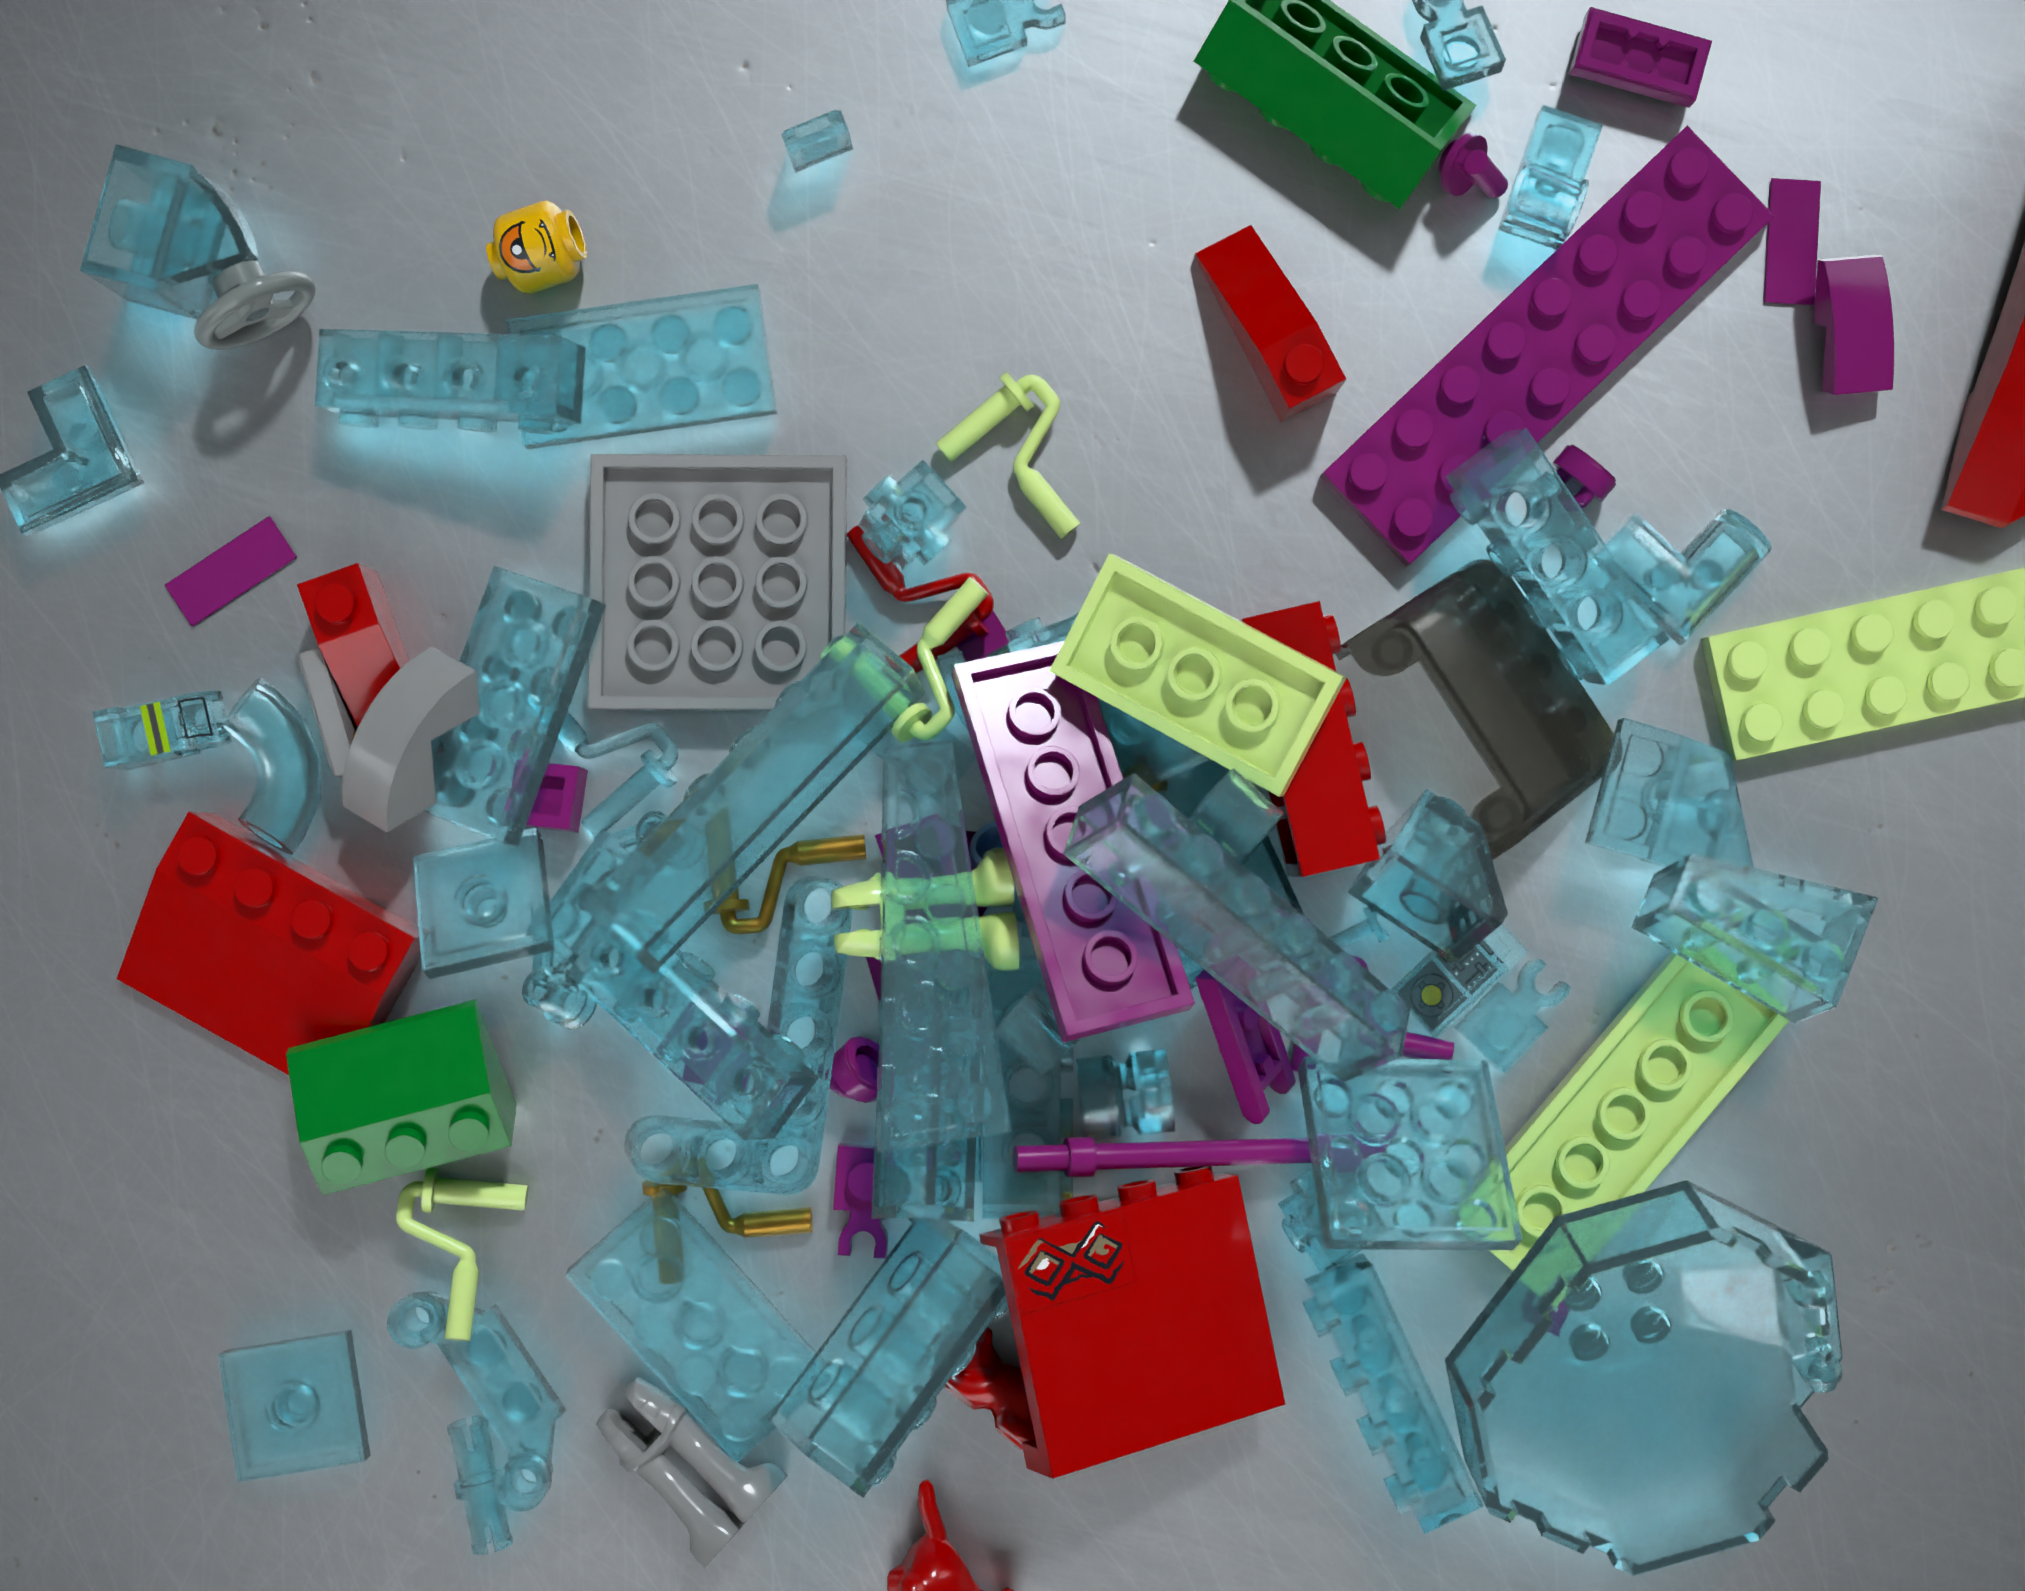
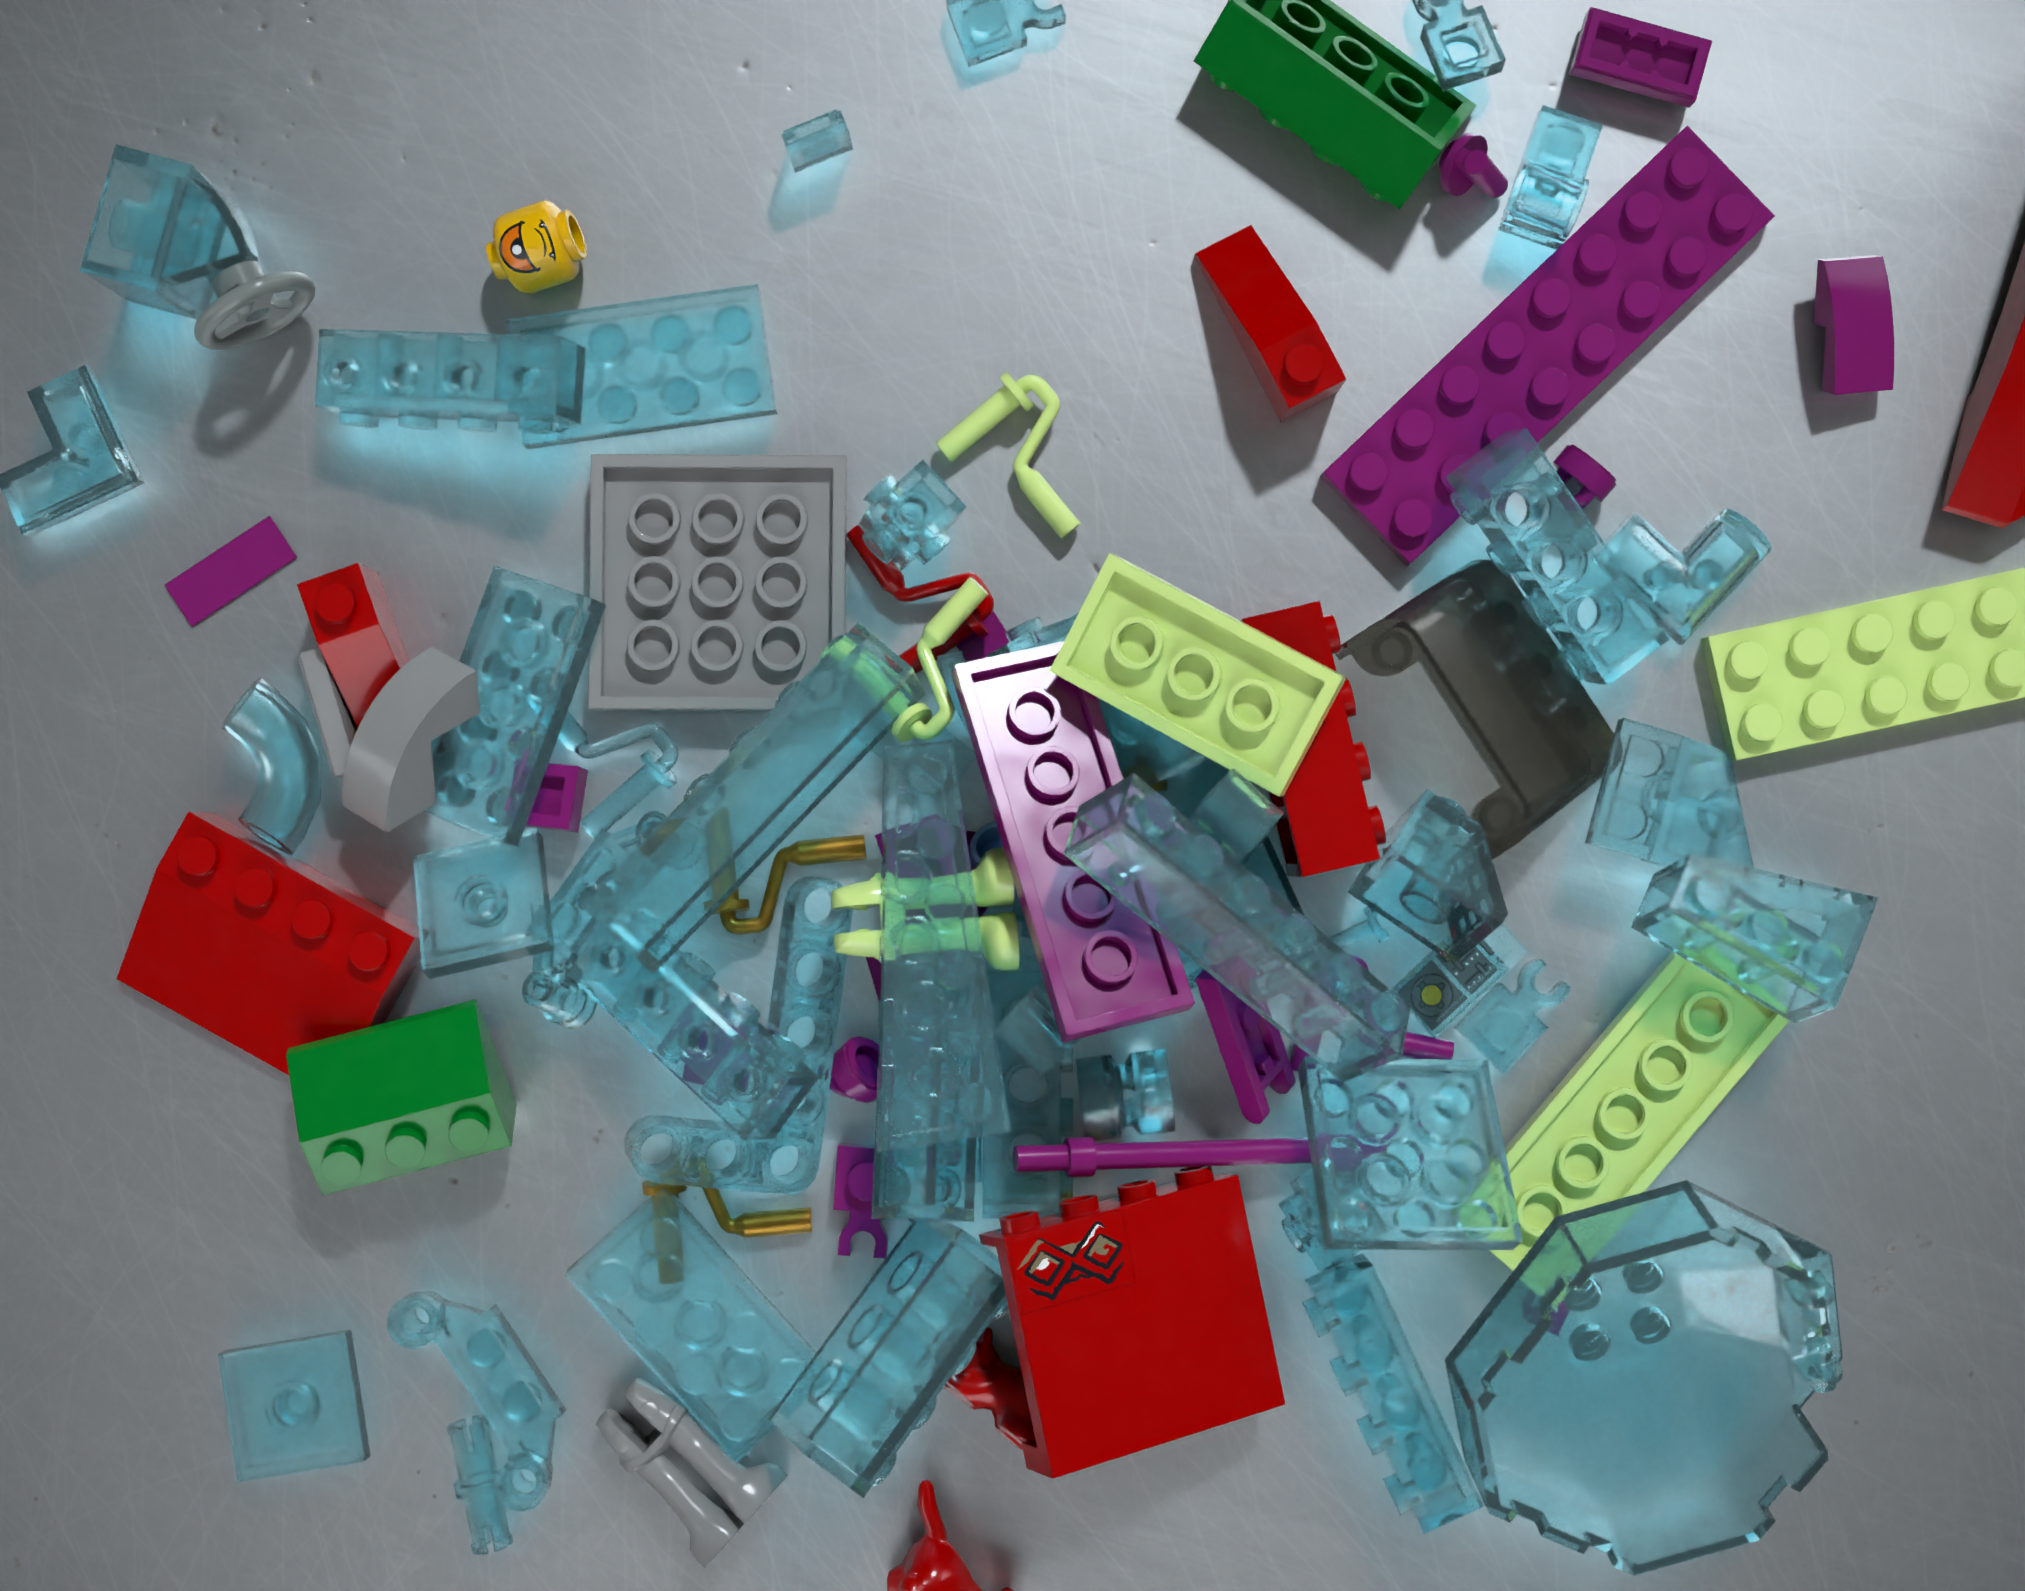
(161, 730): clear light blue leg -> none
(466, 1272): yellowish green piece -> none
(1792, 241): magenta sticker -> none

